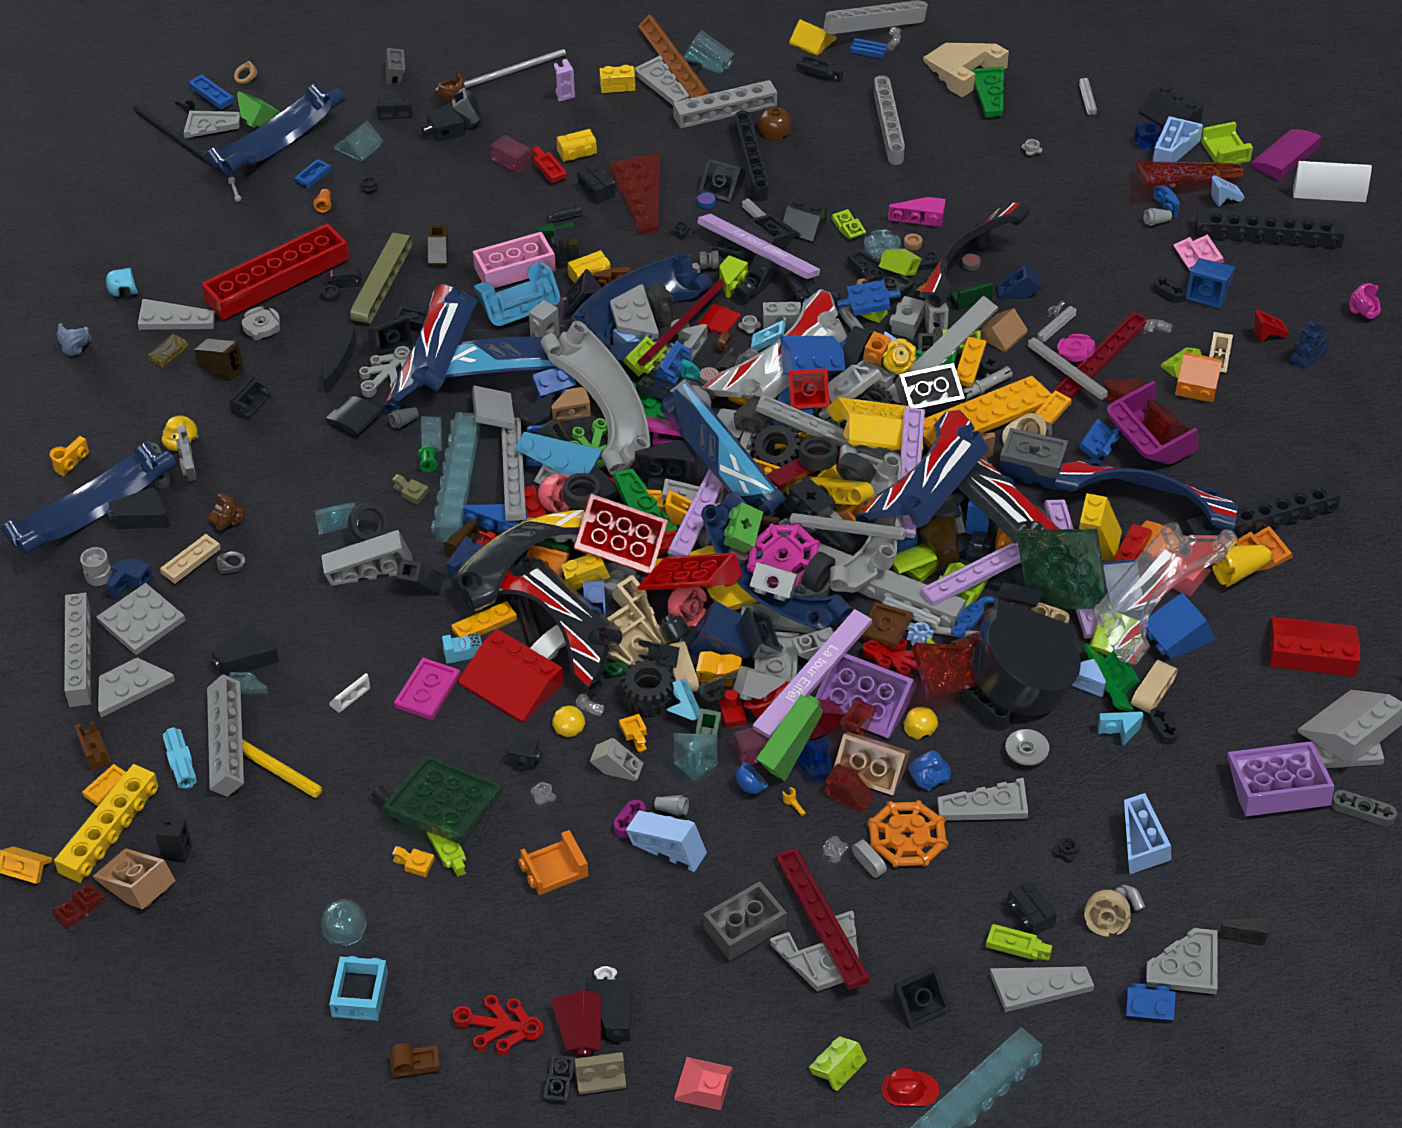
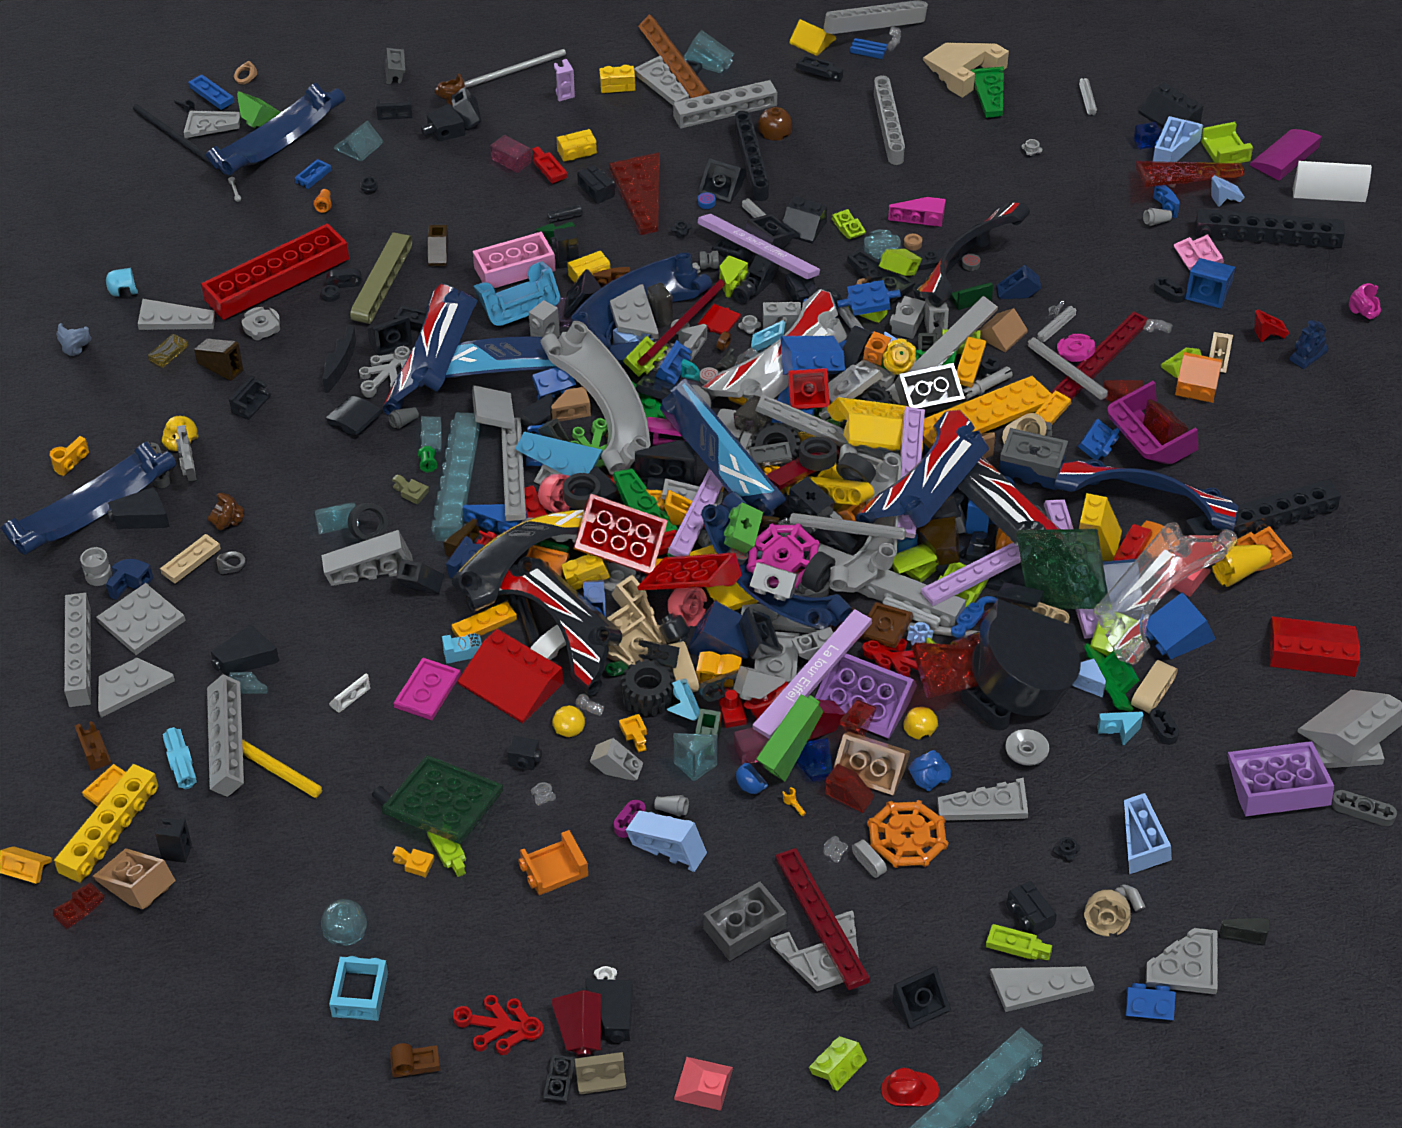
(771, 454): none -> dark grey plate

